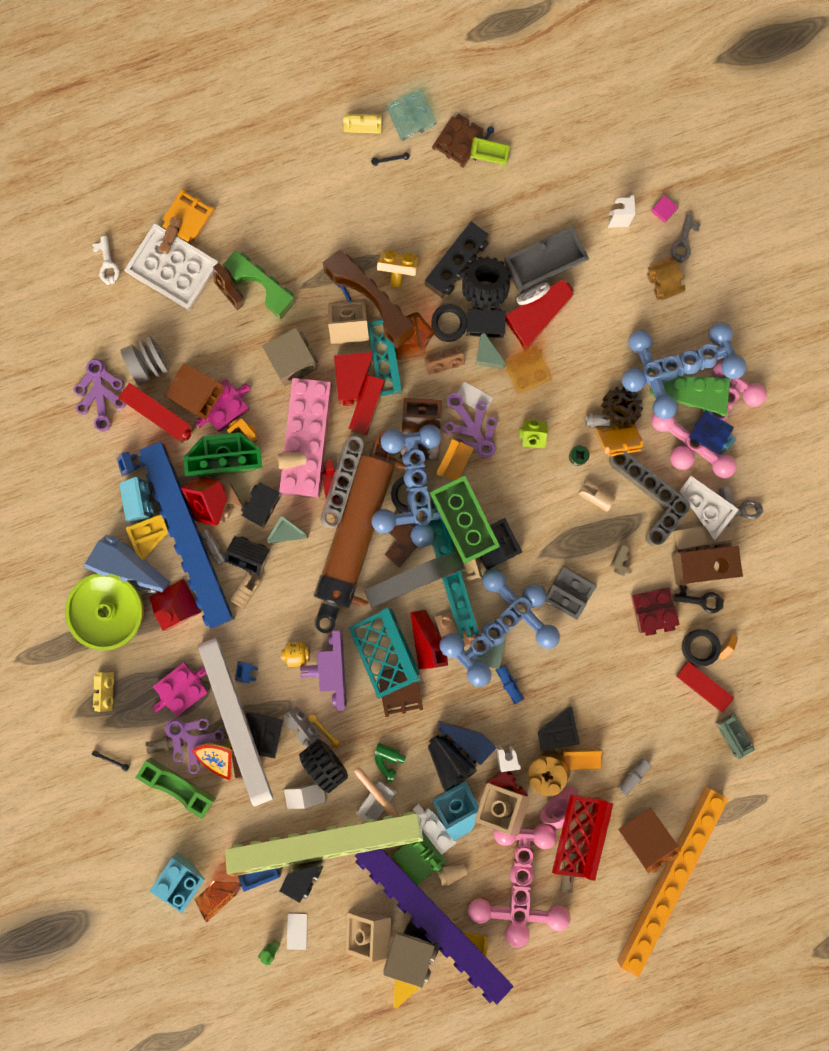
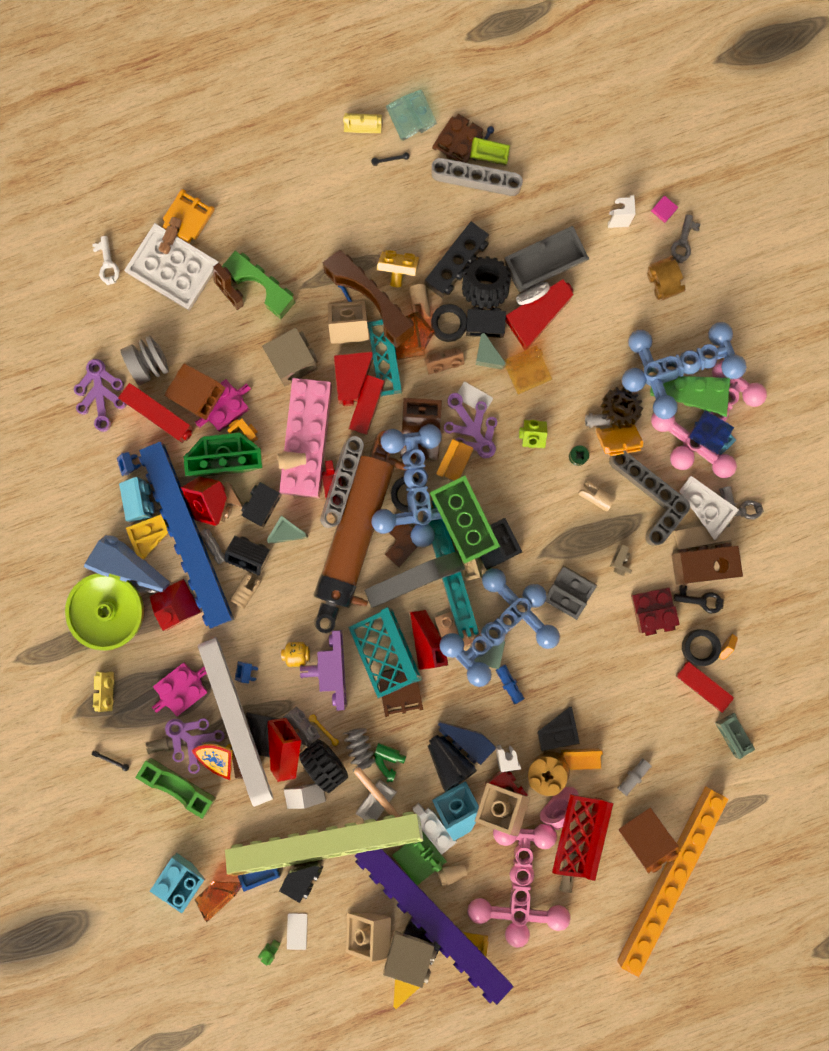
(283, 749): none -> red slope
(359, 748): none -> light grey piece
(420, 299): none -> tan hinge
(469, 170): none -> light grey beam

